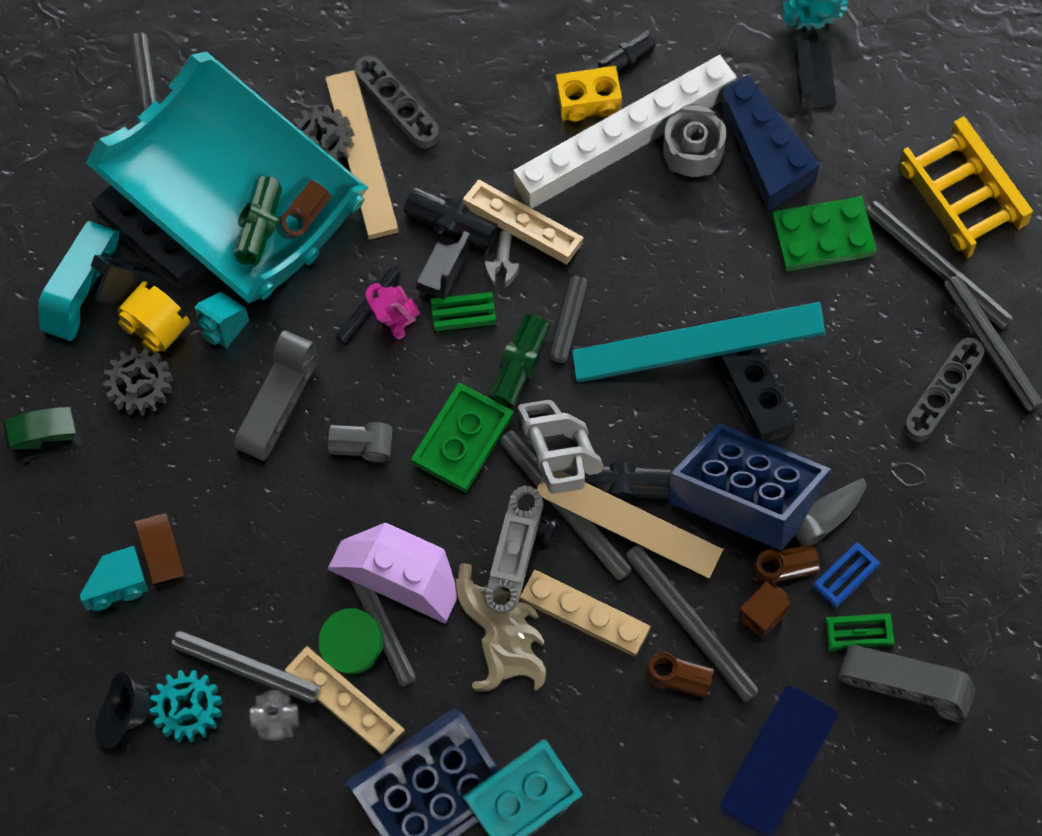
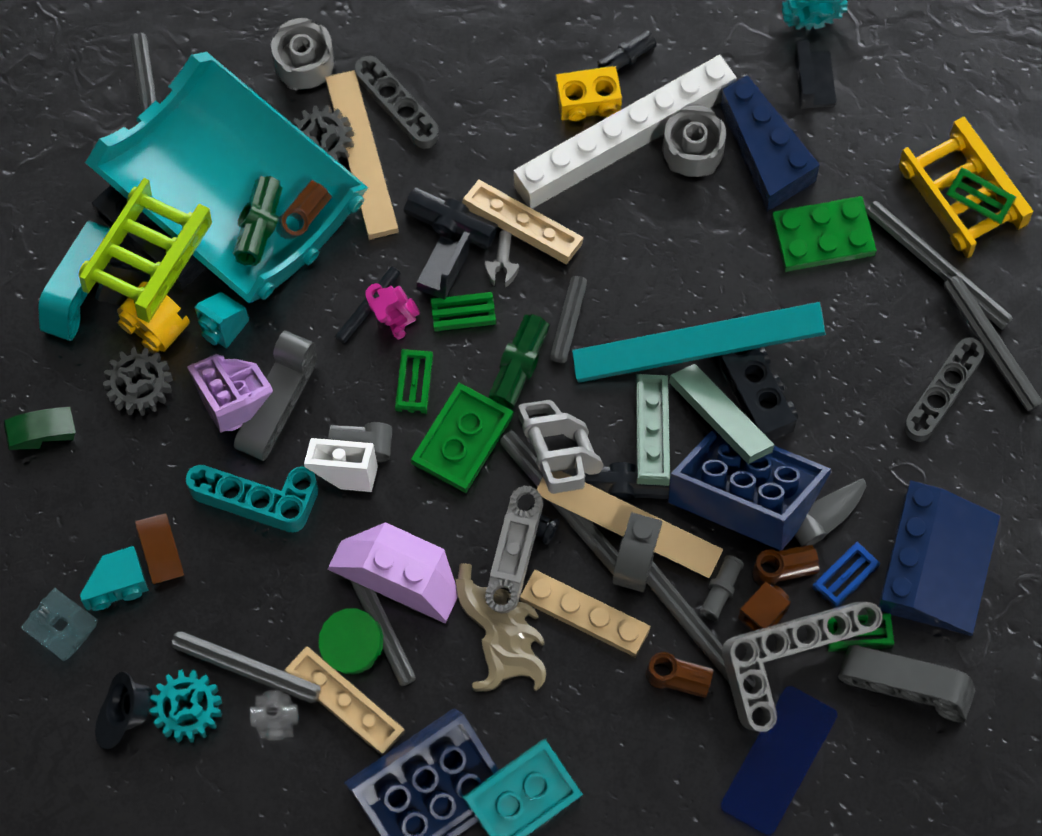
(52, 608): none -> clear light blue piece
(162, 273): none -> lime fence
(230, 389): none -> lavender wedge
(251, 492): none -> teal beam
(302, 54): none -> light grey brick
(343, 463): none -> white slope
(412, 405): none -> green tile
(637, 552): none -> dark grey brick
(652, 430): none -> sand green tile
(721, 413): none -> sand green tile
(721, 588): none -> dark grey pin
(786, 645): none -> light grey beam
(939, 559): none -> dark blue slope
(1004, 208): none -> green tile

